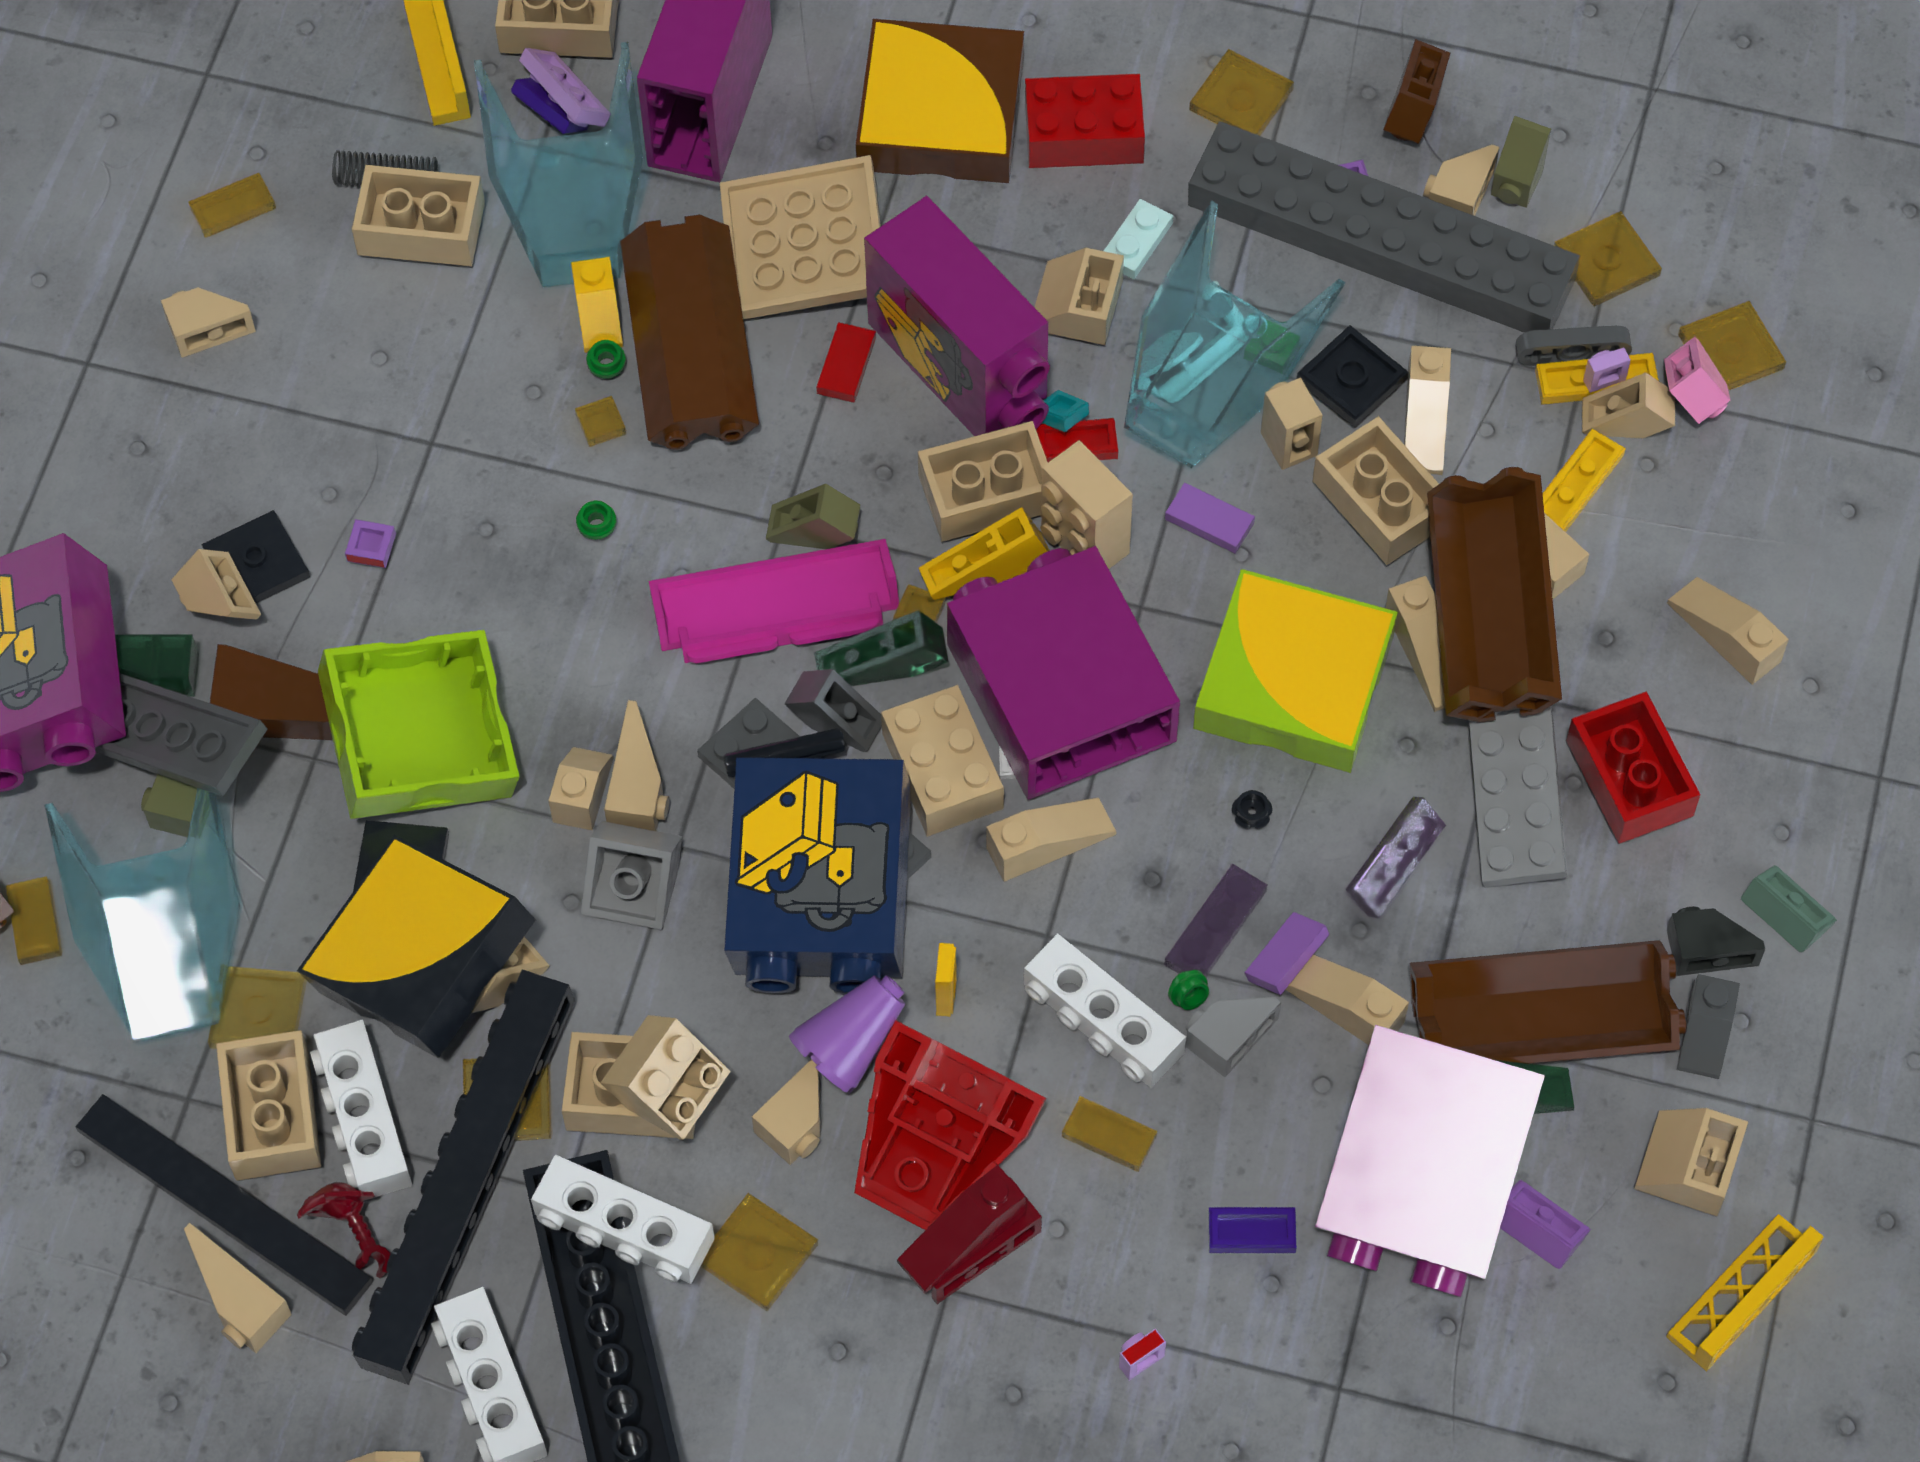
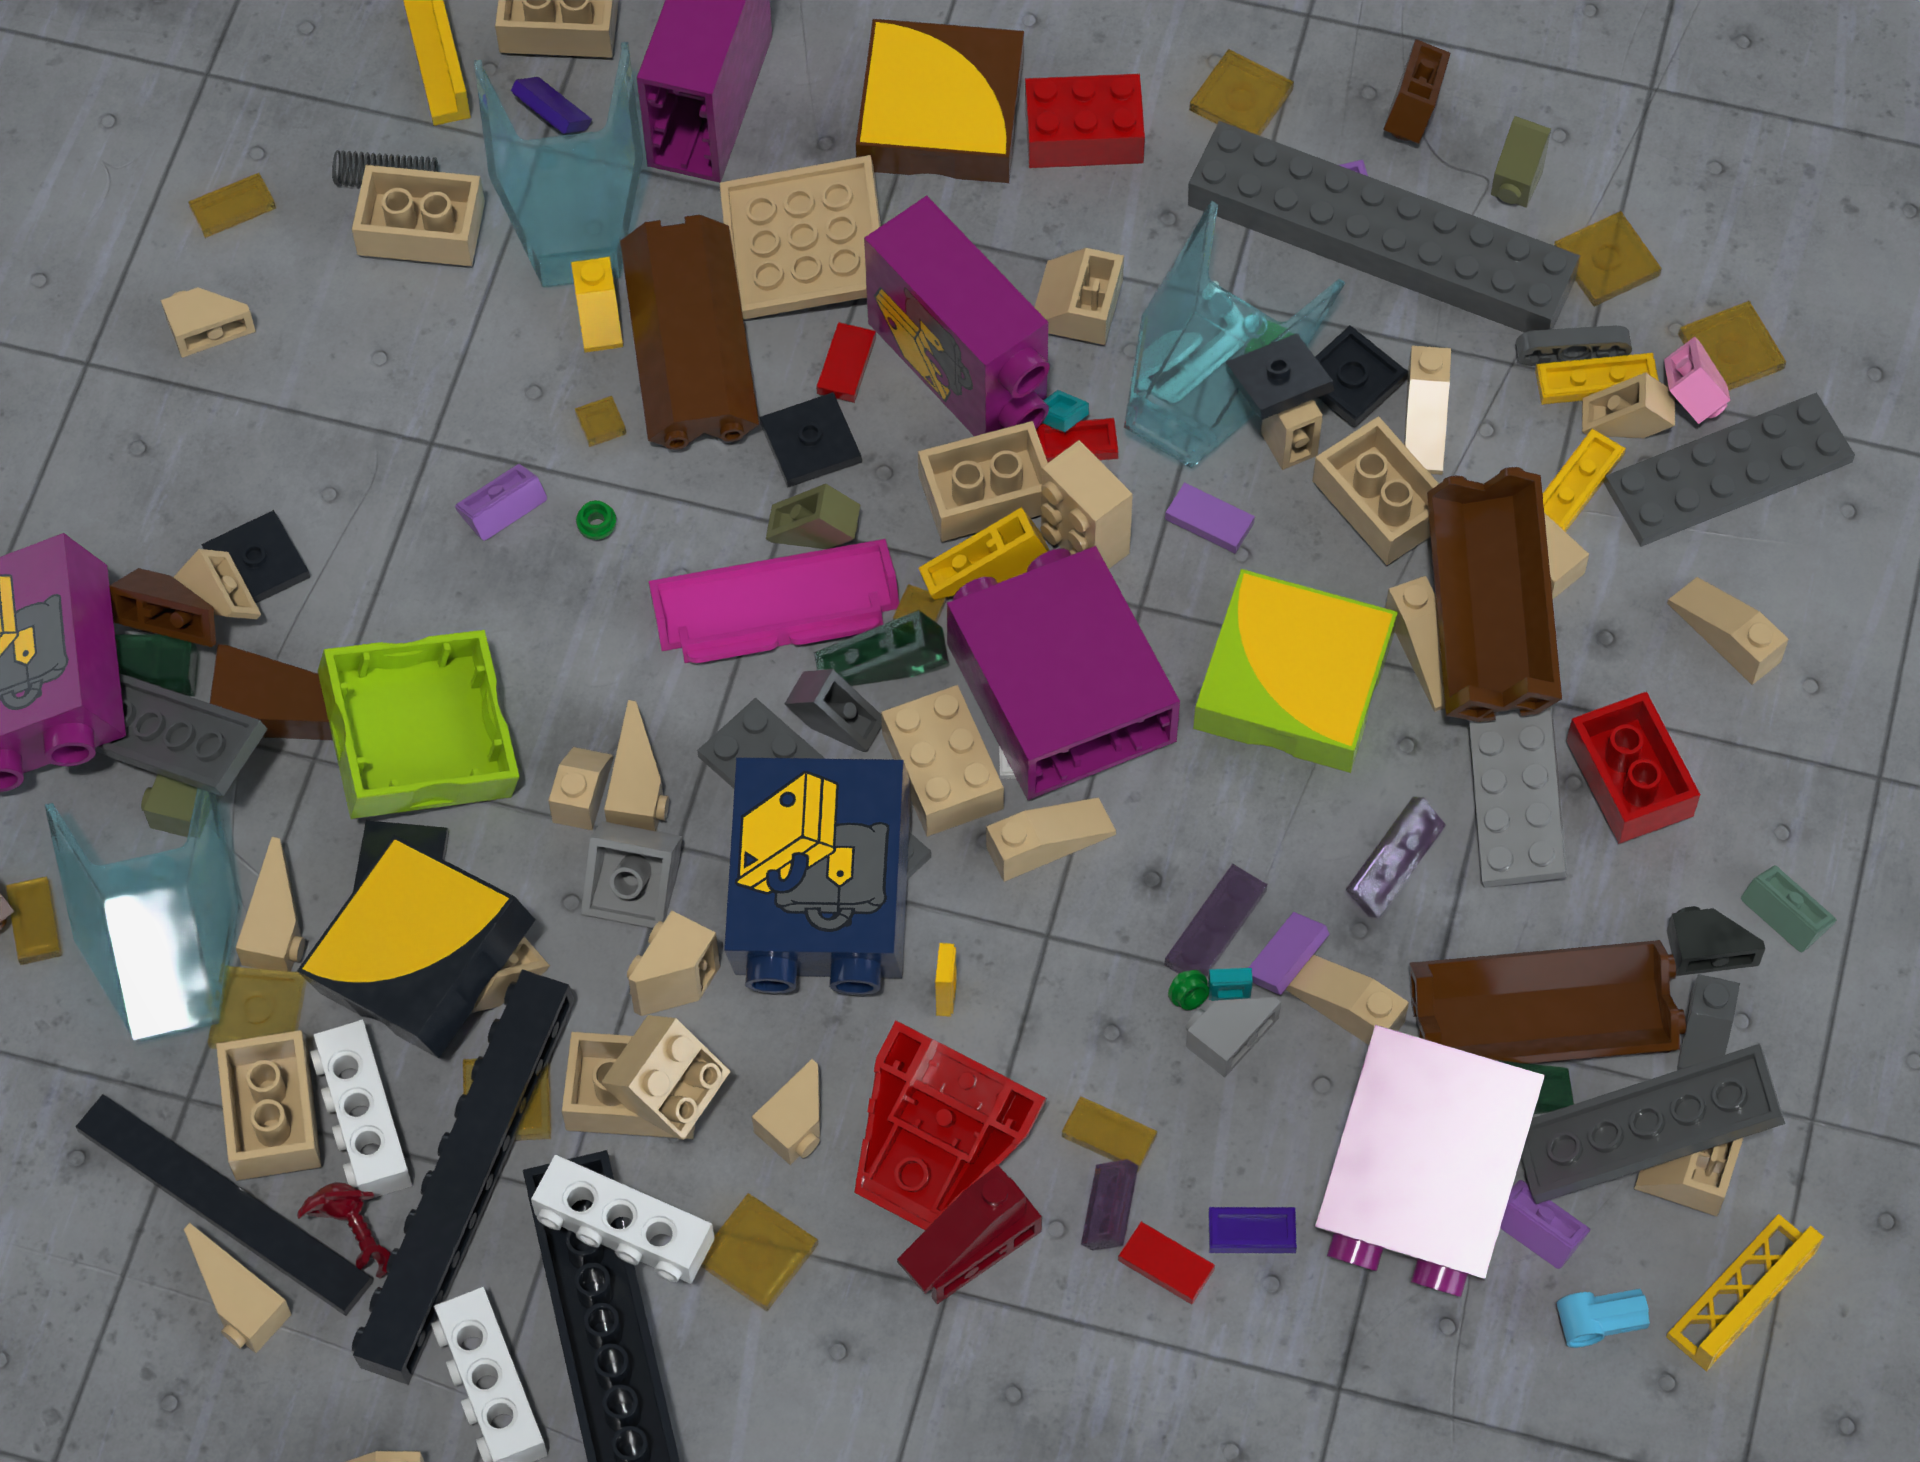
(162, 607): none -> reddish brown slope
(271, 926): none -> tan slope
(370, 543): medium lavender plate -> none
(502, 501): none -> medium lavender slope
(564, 87): lavender plate -> none
(602, 350): green plate -> none
(674, 966): none -> tan slope
(805, 746): black axle -> none
(810, 439): none -> black plate
(850, 1031): medium lavender cone -> none
(1063, 963): white brick -> none
(1109, 1205): none -> clear purple plate
(1140, 236): light aqua plate -> none
(1141, 1353): plate -> none
(1166, 1262): none -> red tile
(1230, 984): none -> teal tile
(1252, 800): black plate -> none
(1279, 376): none -> black plate
(1463, 180): tan slope -> none
(1591, 1318): none -> medium azure piece
(1606, 369): lavender plate -> none
(1650, 1123): none -> dark grey plate
(1728, 469): none -> dark grey plate

